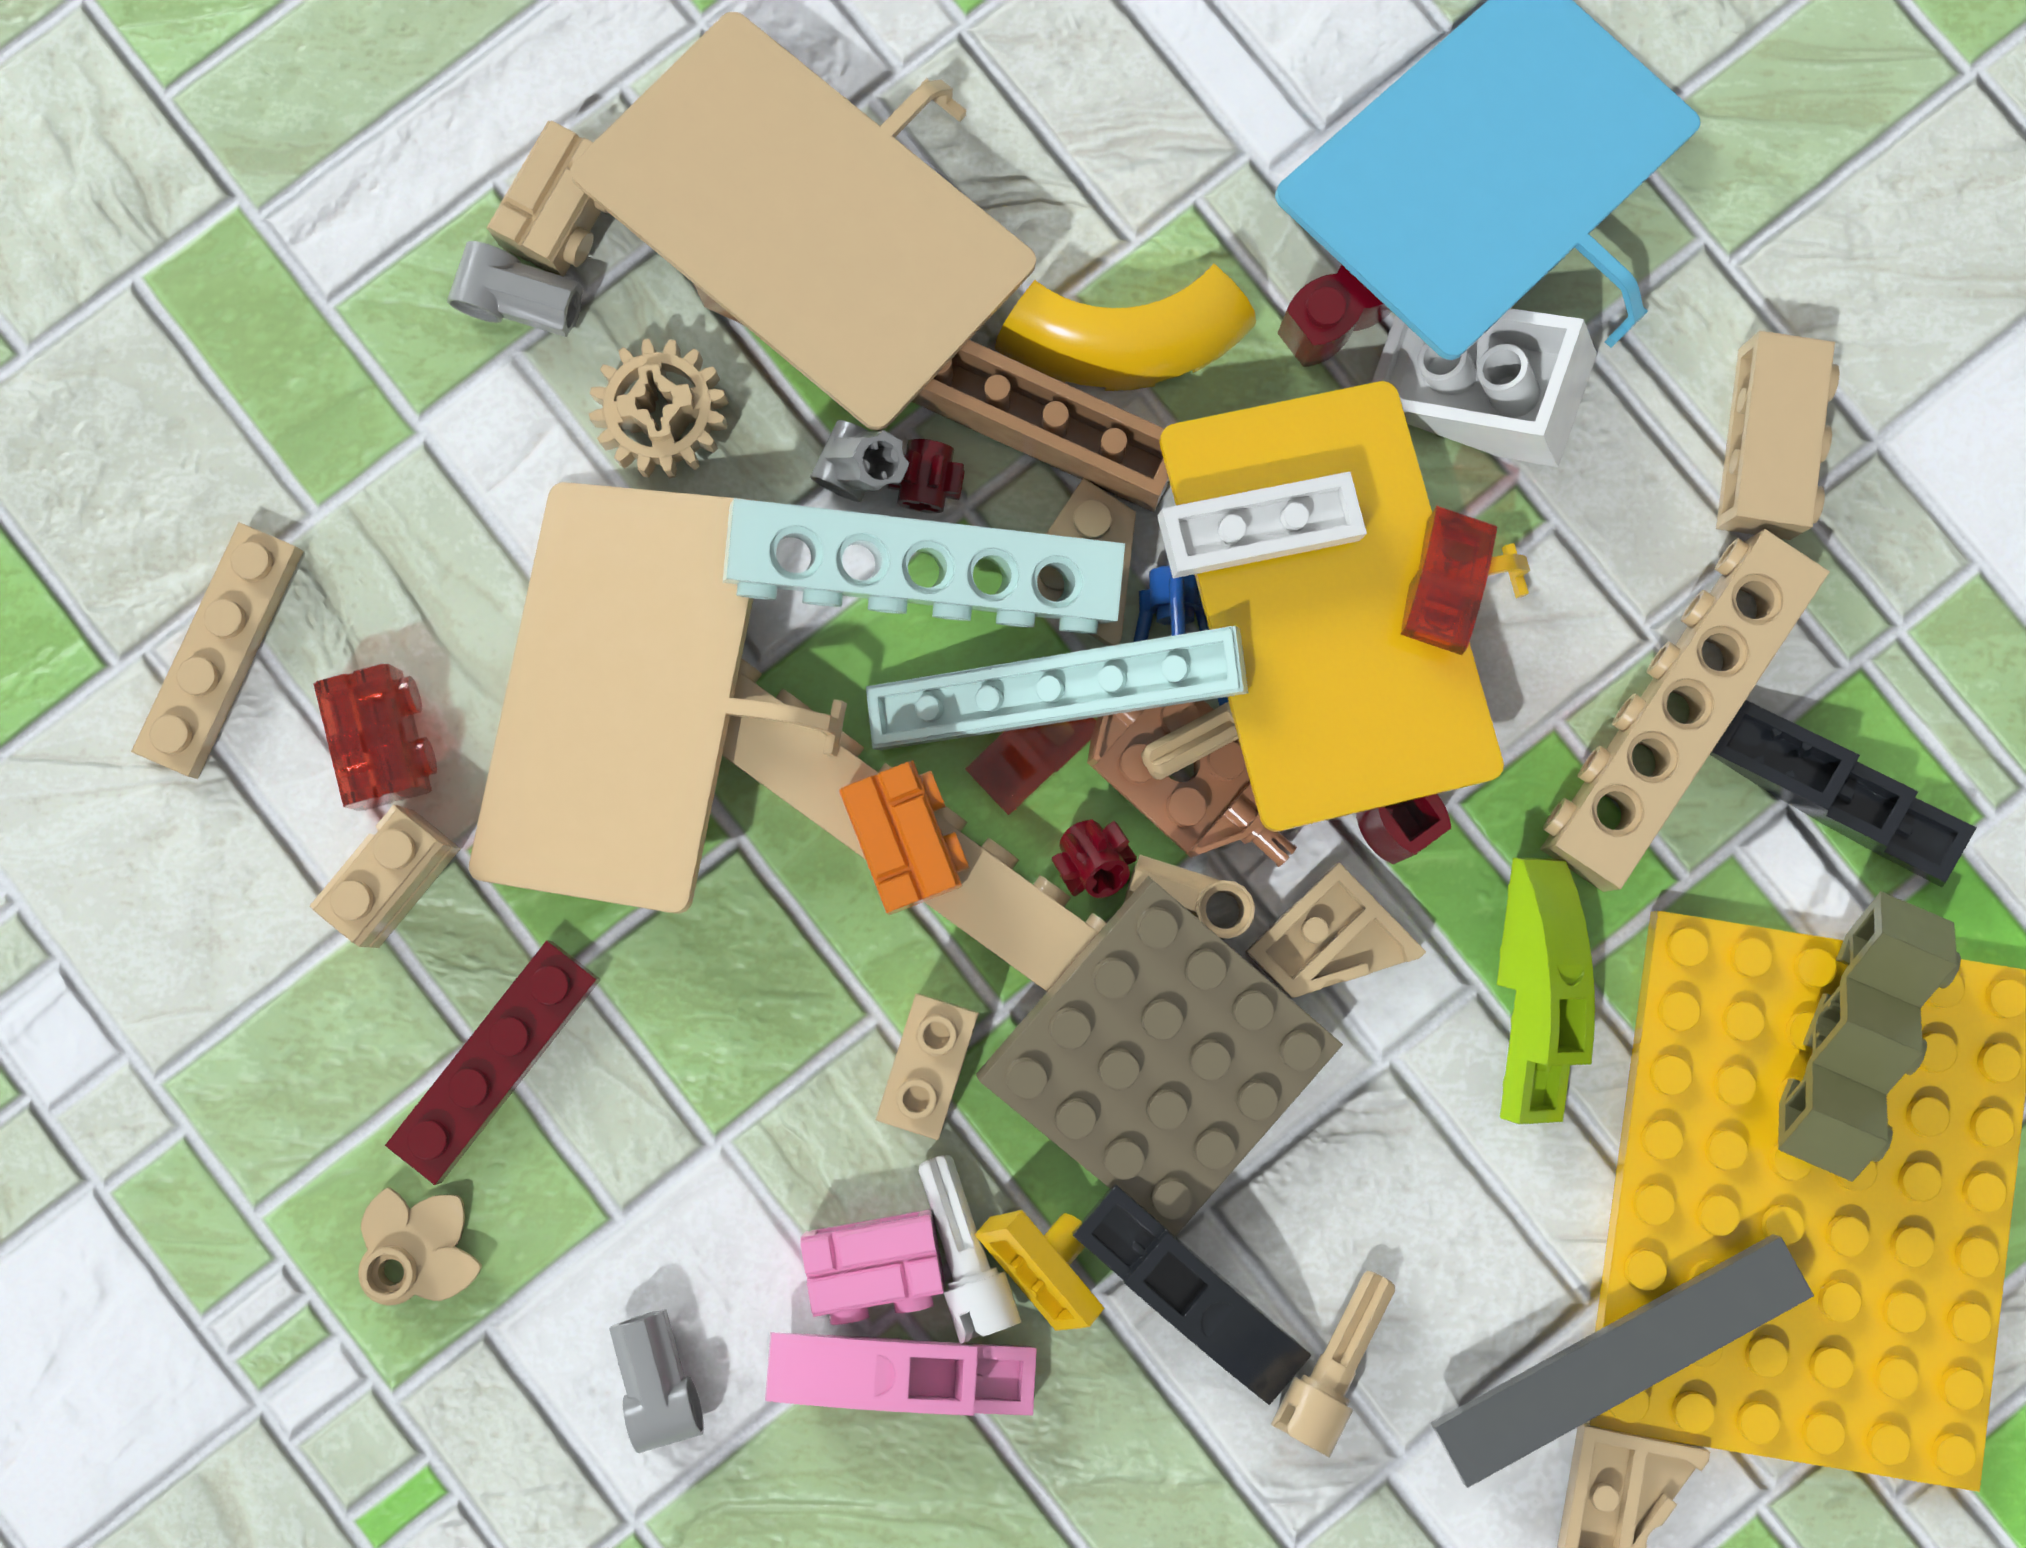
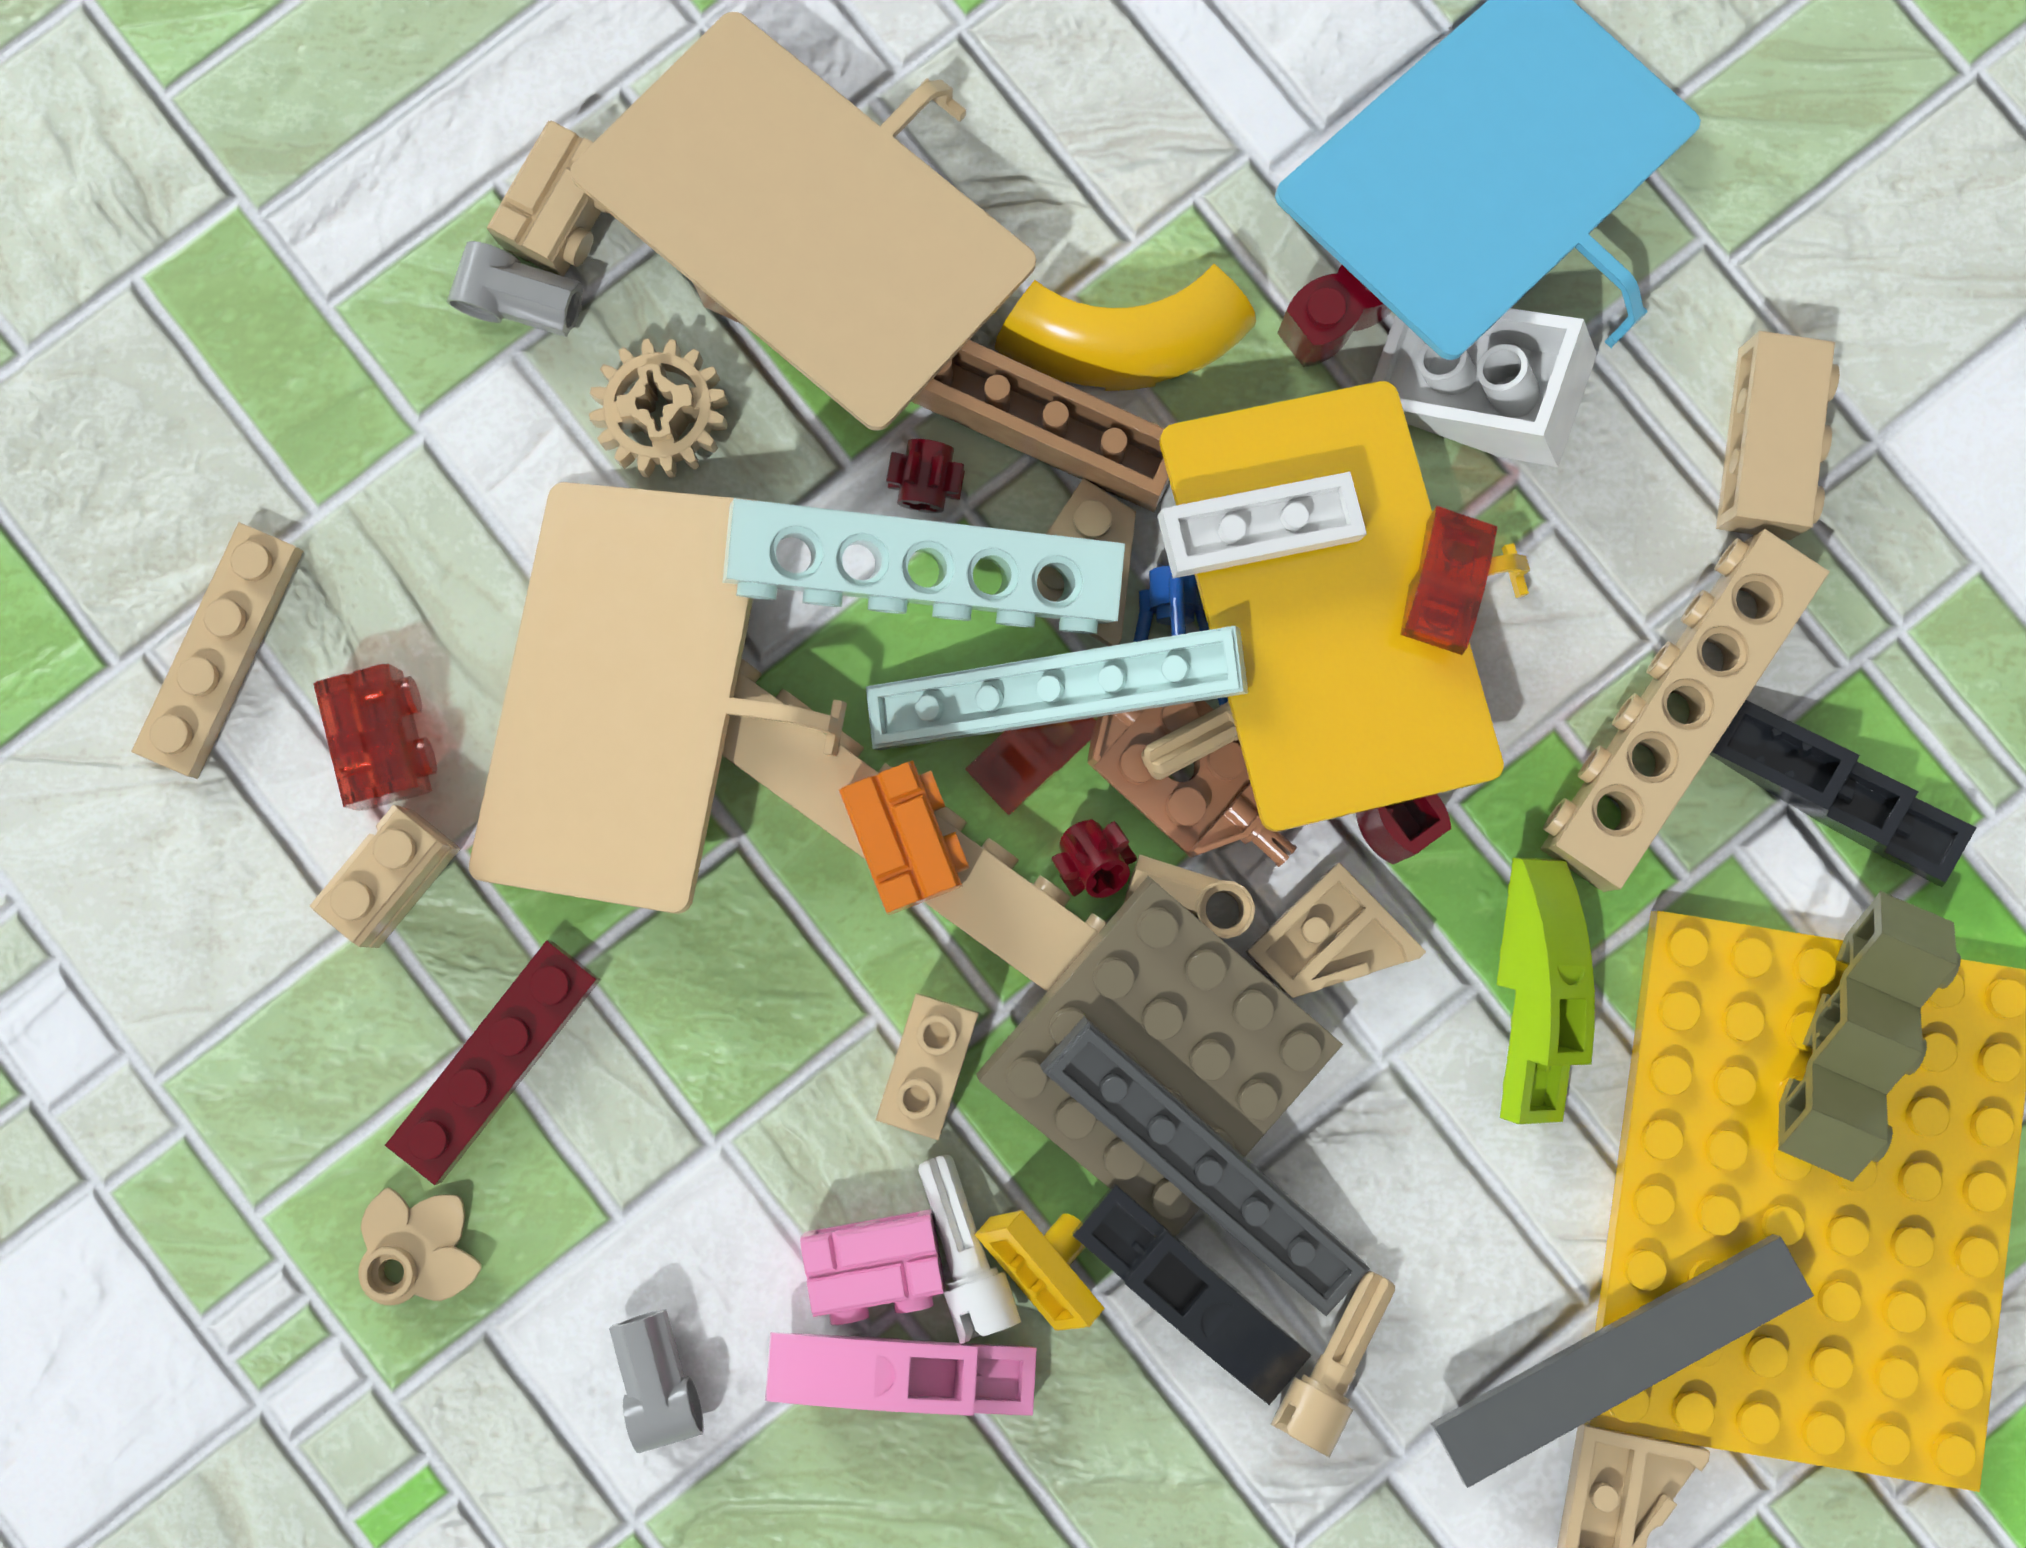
(859, 461): light grey piece -> none
(1203, 1166): none -> dark grey tile

